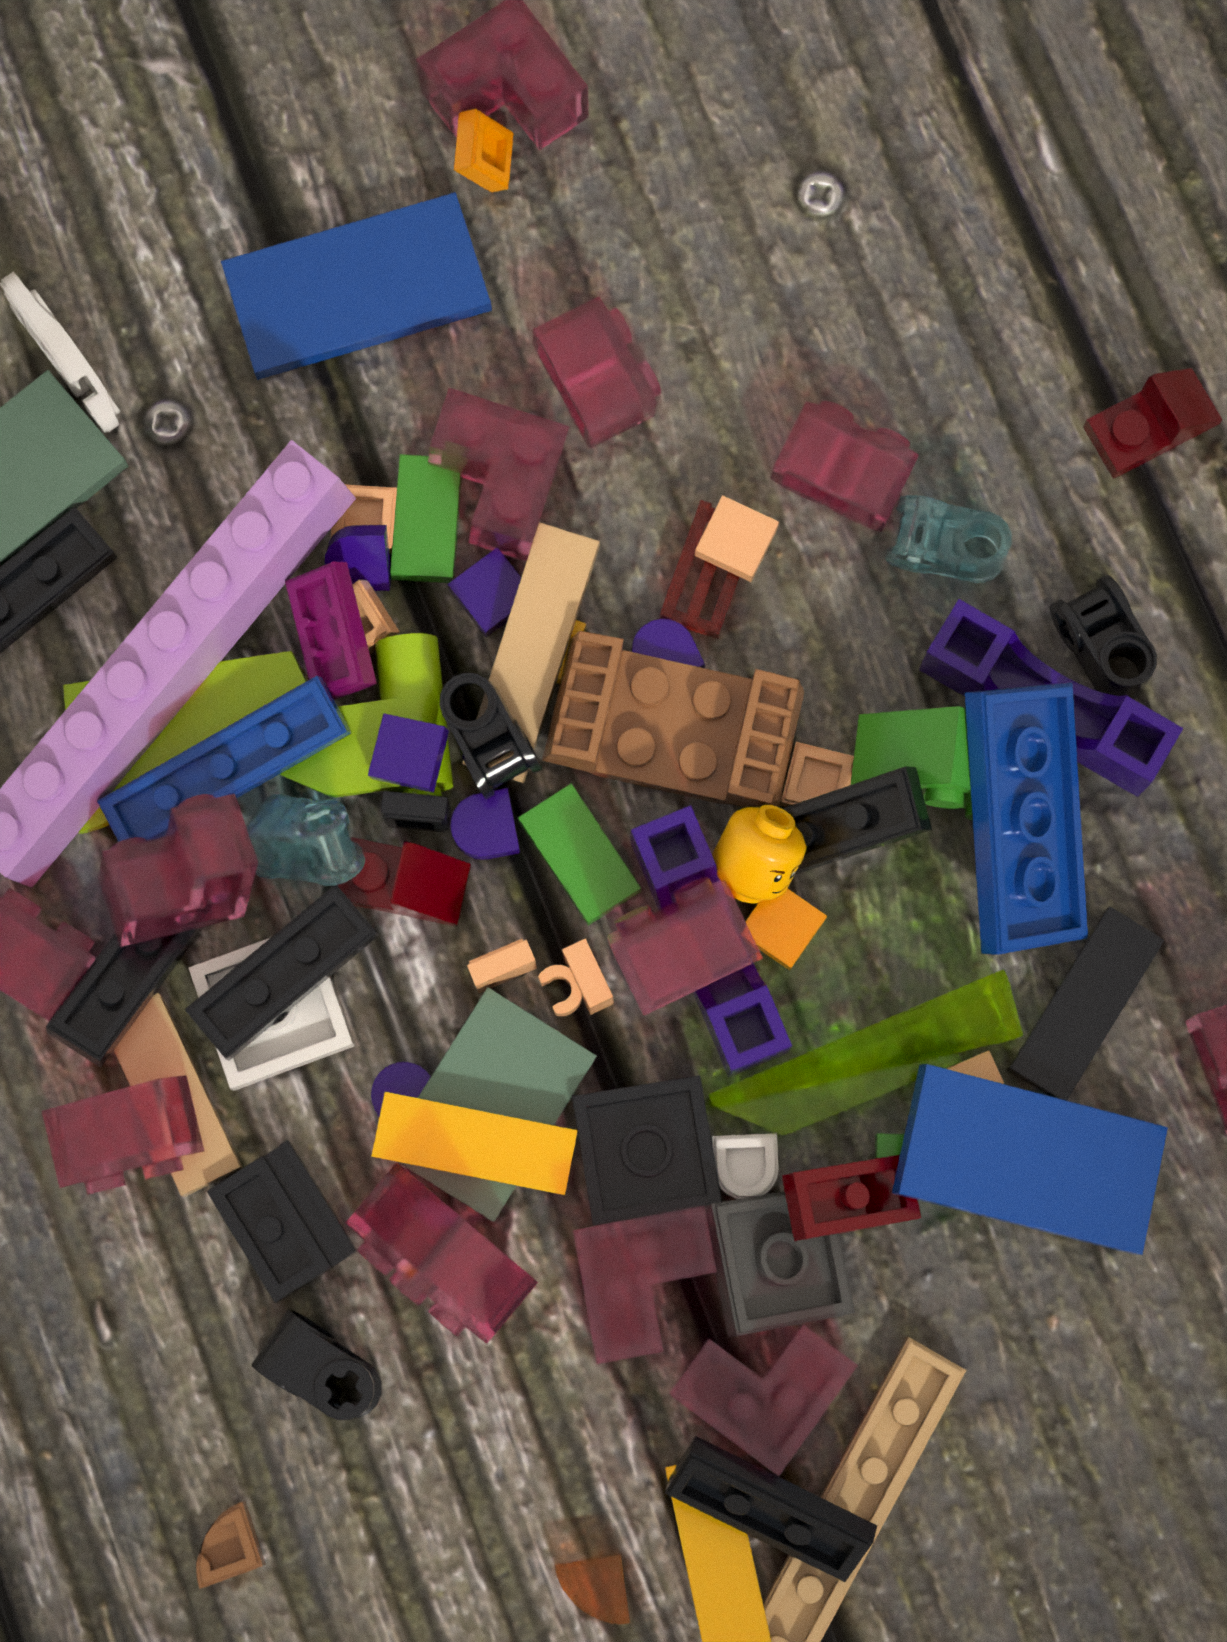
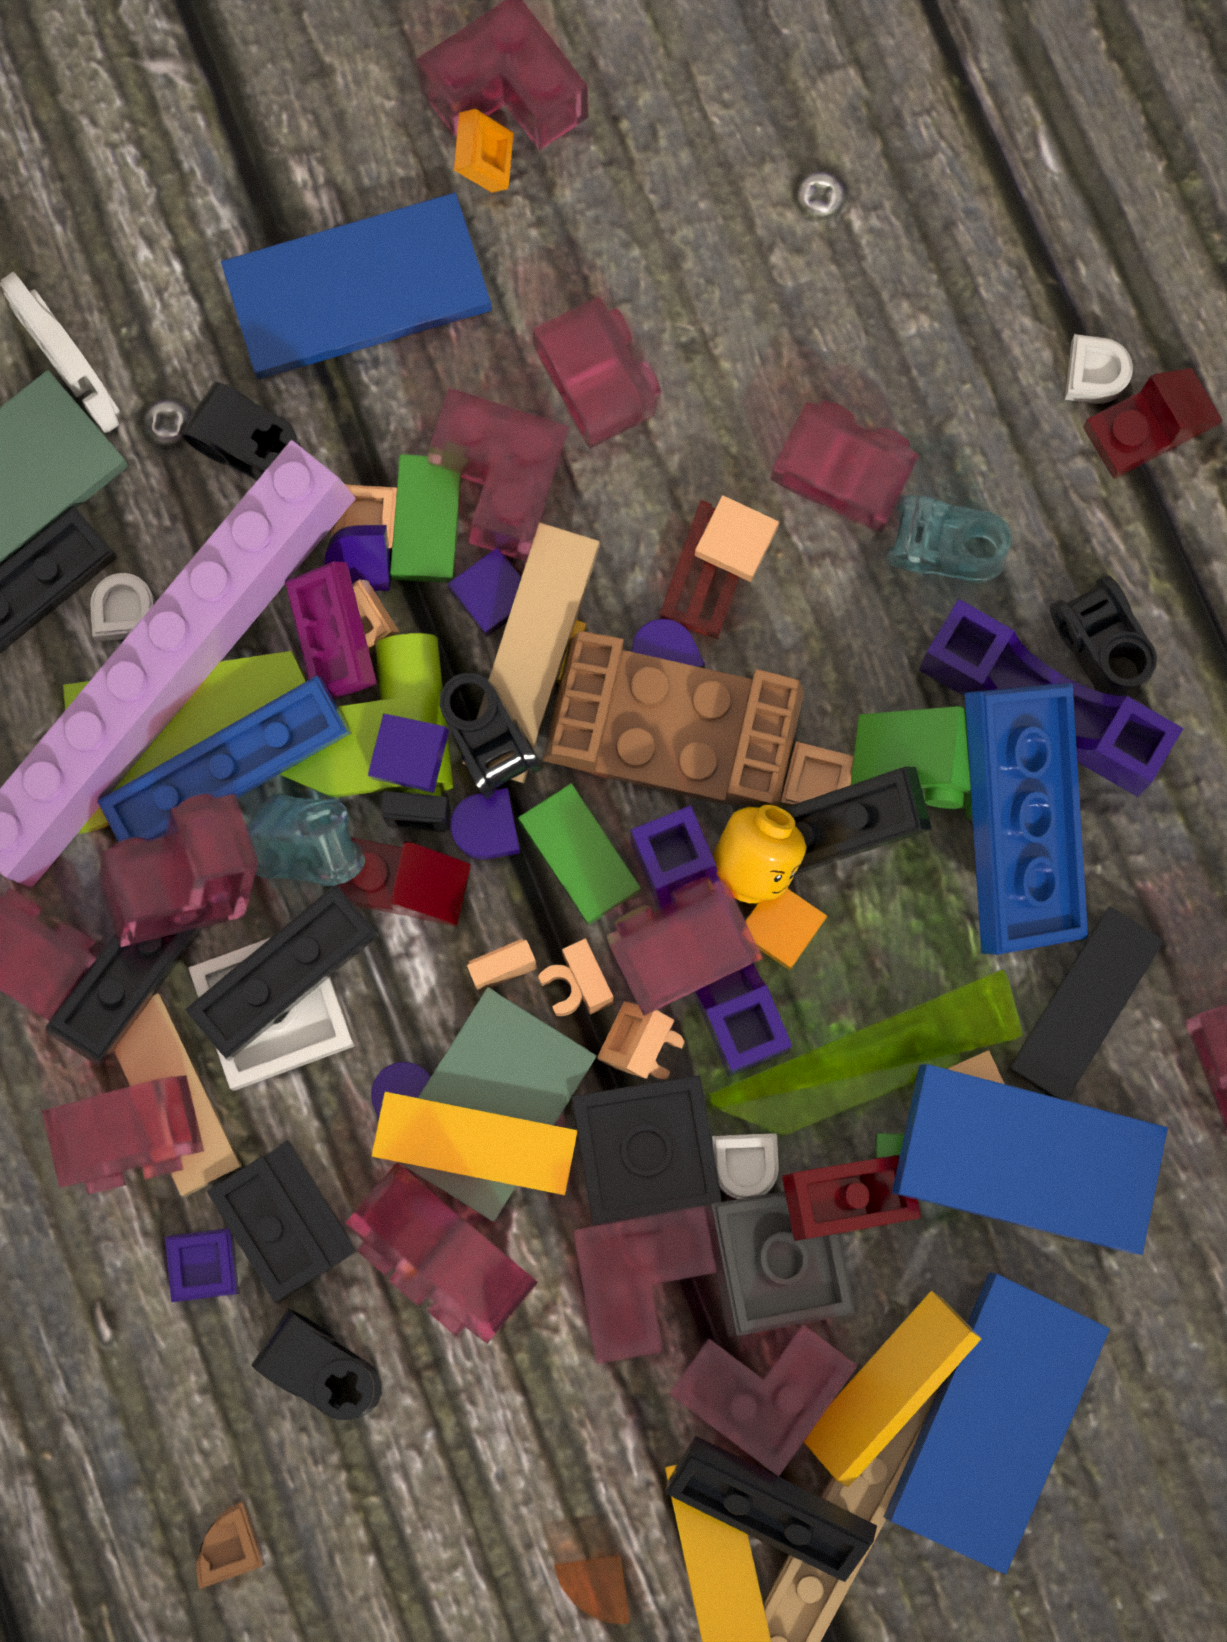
(119, 606): none -> white tile
(202, 1265): none -> dark purple tile
(237, 431): none -> black piece
(637, 1040): none -> light nougat tile
(890, 1388): none -> yellow tile
(997, 1424): none -> blue tile
(1097, 370): none -> white tile

